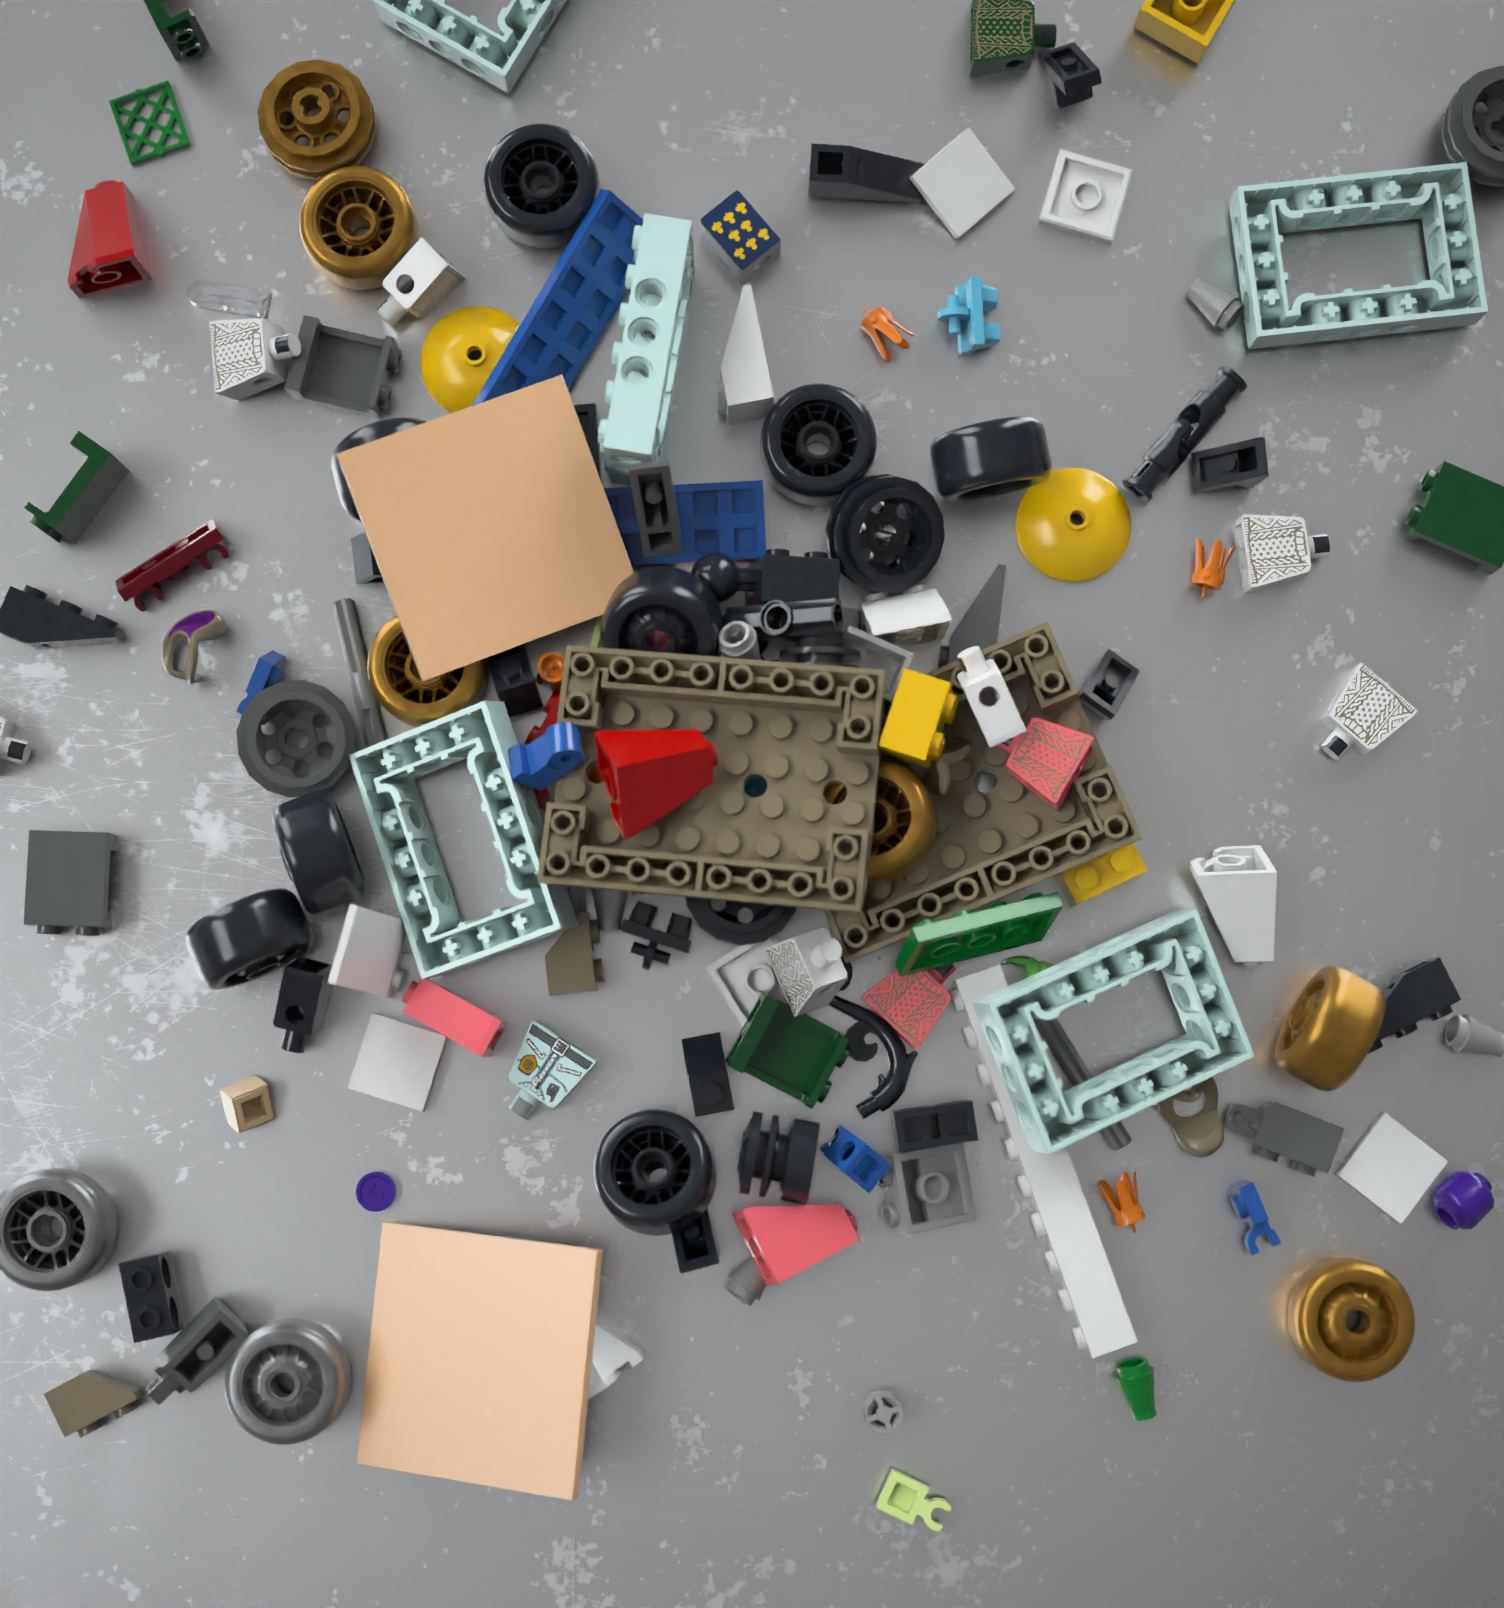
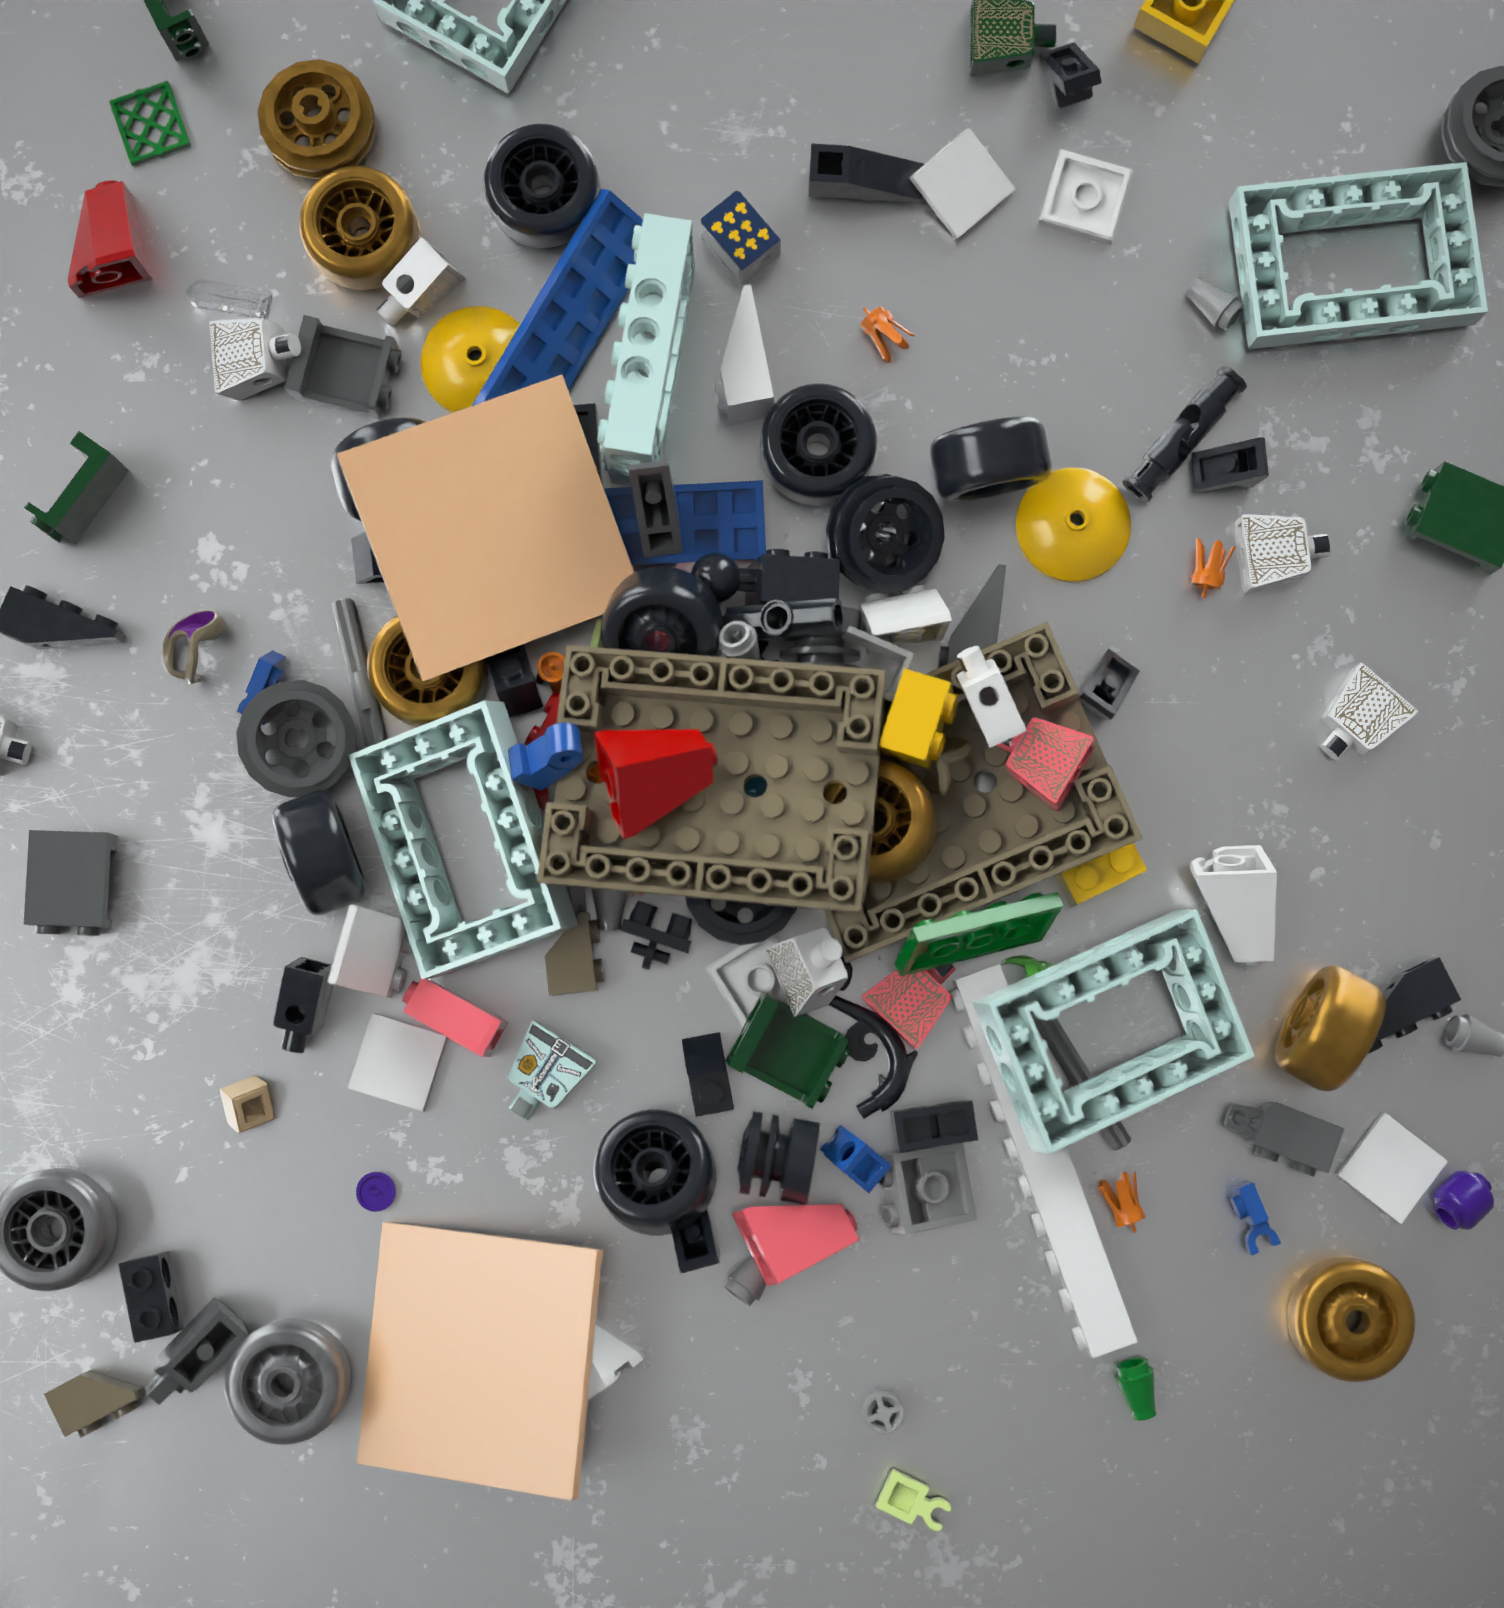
(171, 563): dark red plate -> none
(249, 938): black wheel -> none
(967, 318): medium azure hips -> none
(1202, 1132): dark tan piece -> none

